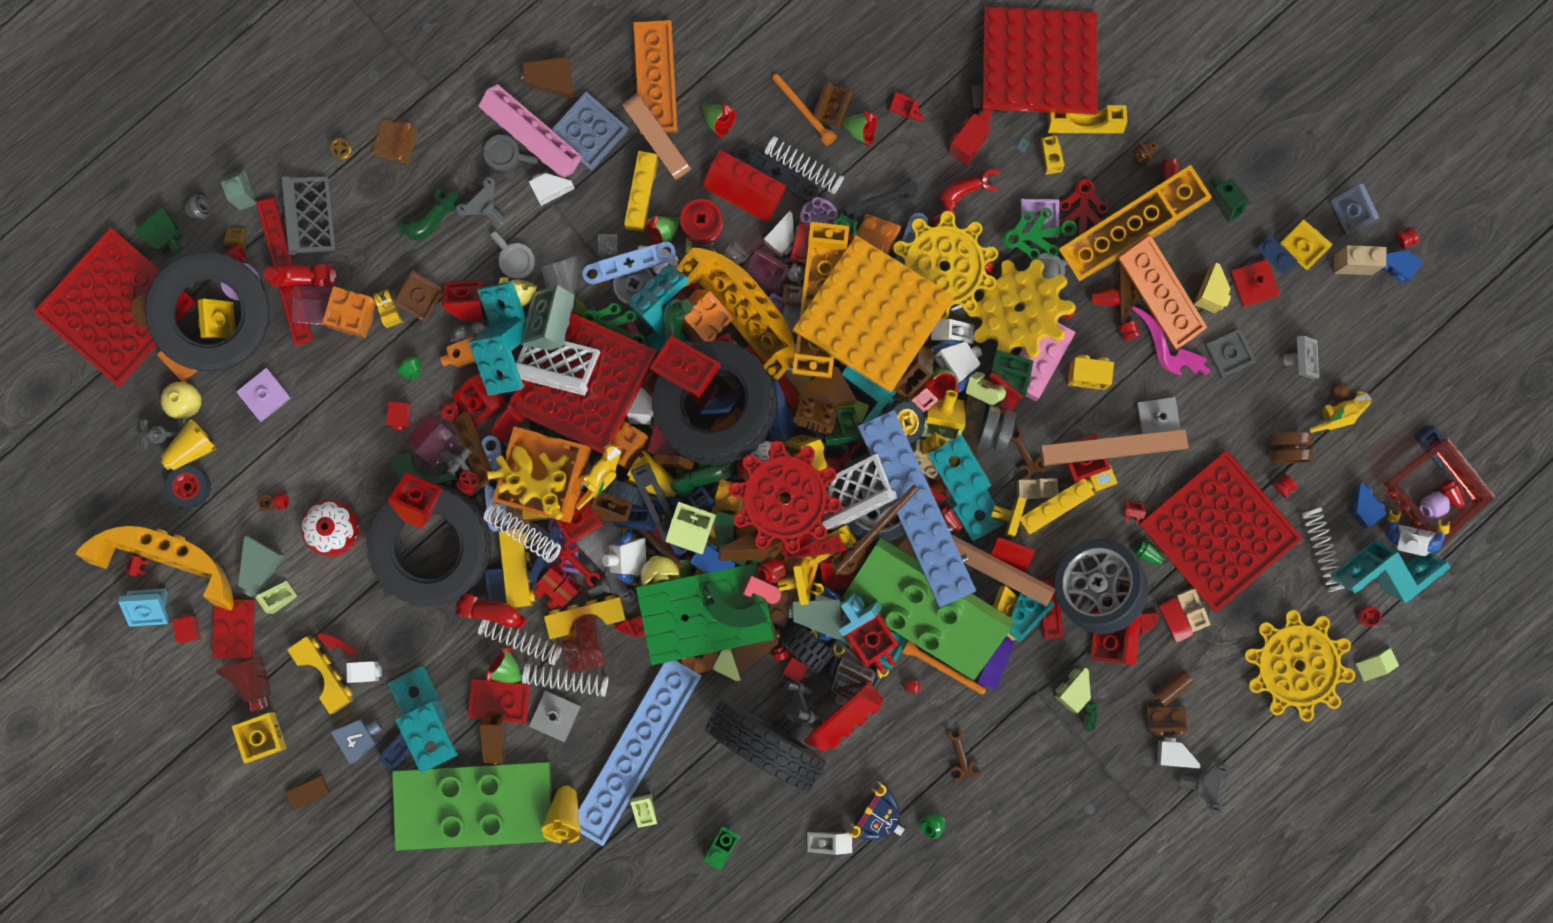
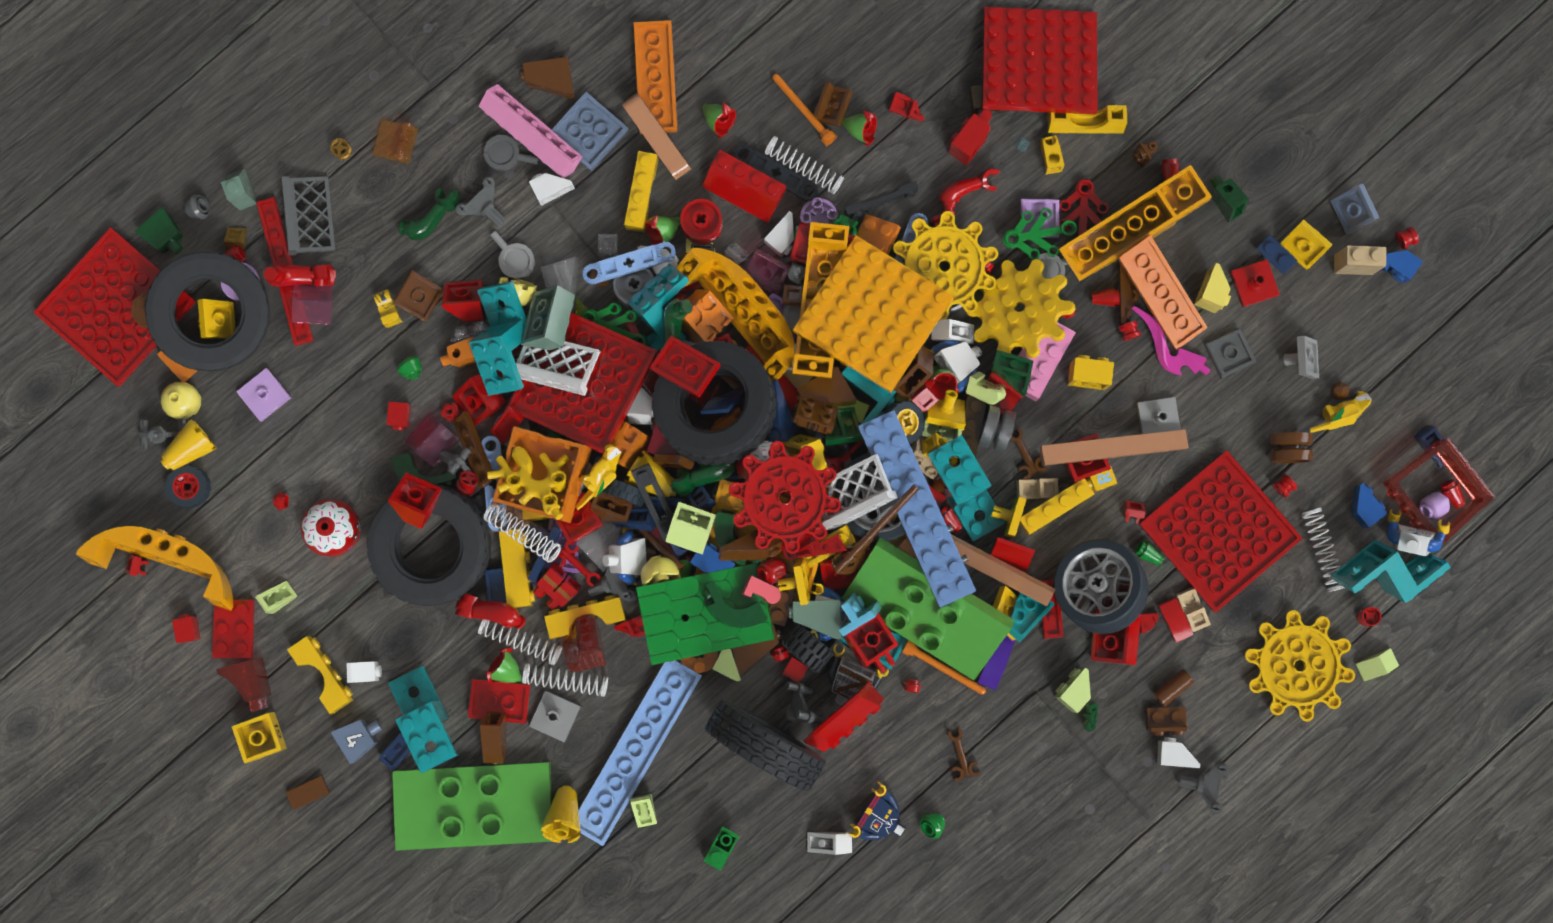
(145, 607): medium azure bracket -> none
(256, 566): sand green slope -> none
(262, 505): reddish brown plate -> none
(333, 642): red slope -> none
(349, 312): orange piece -> none

